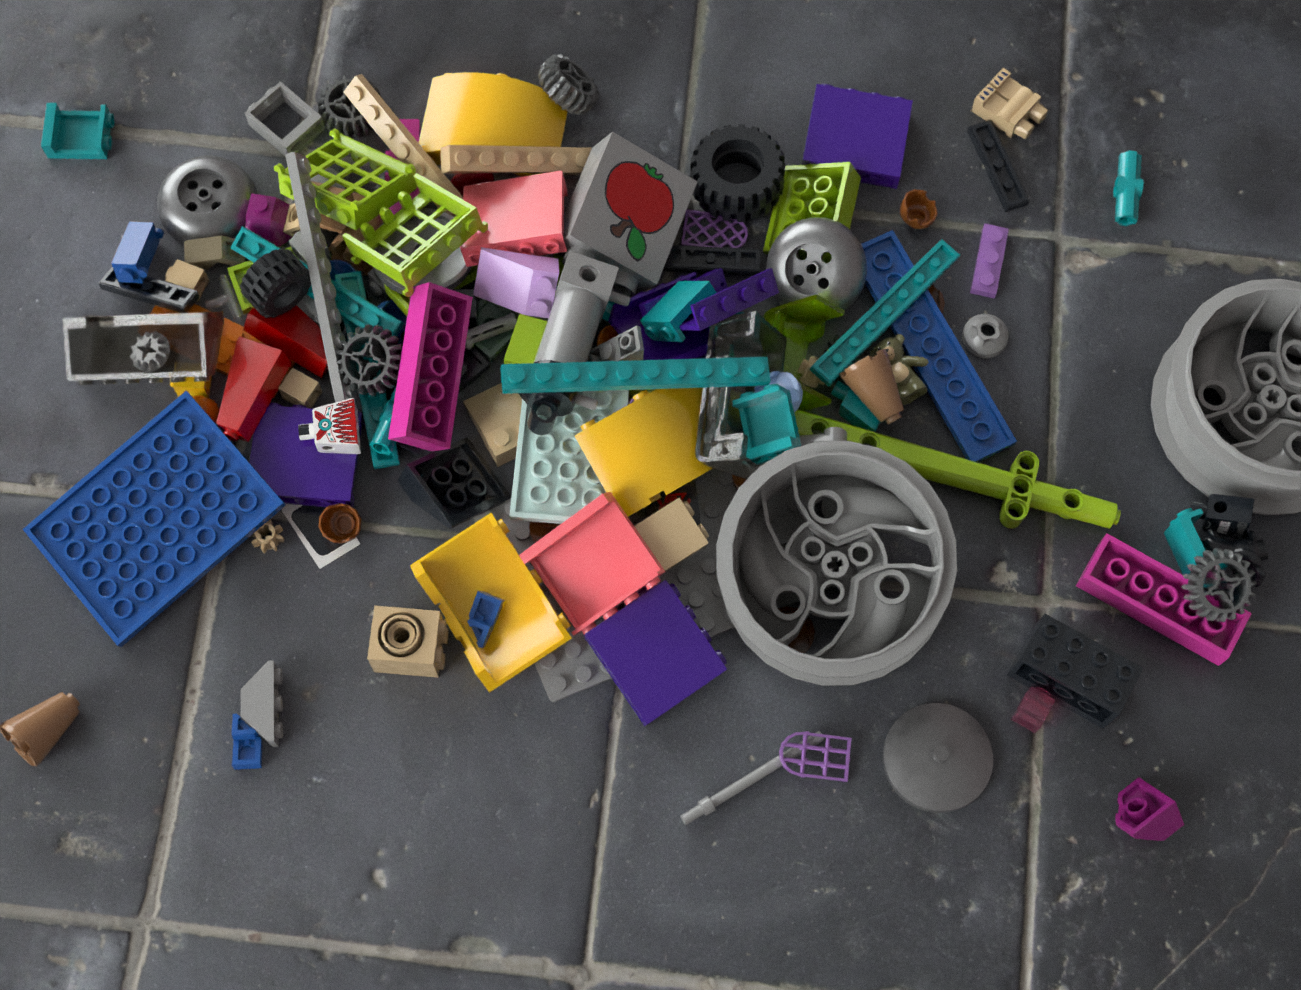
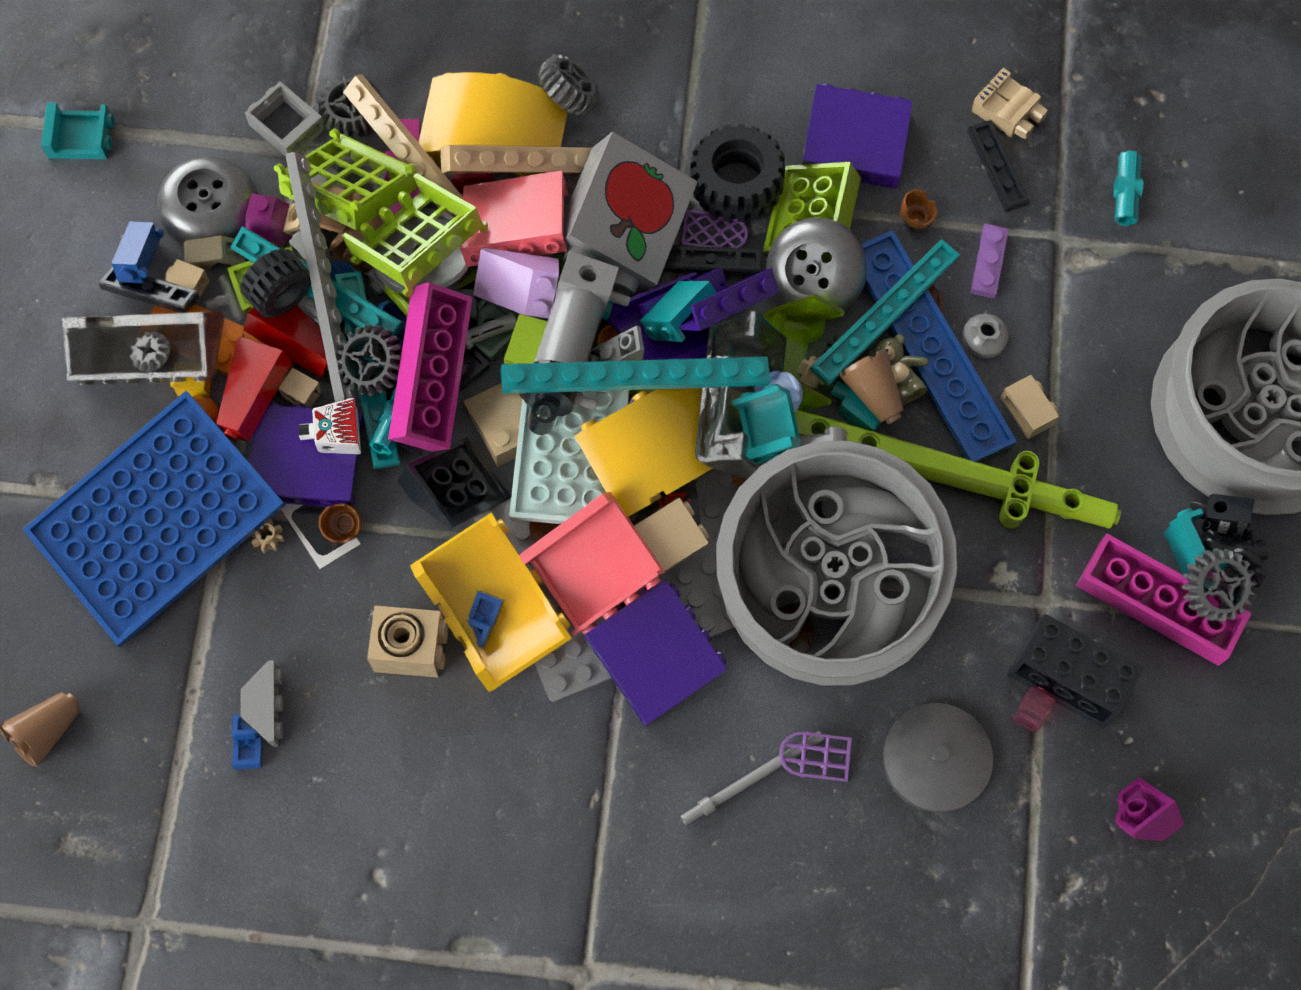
(1030, 406): none -> tan piece

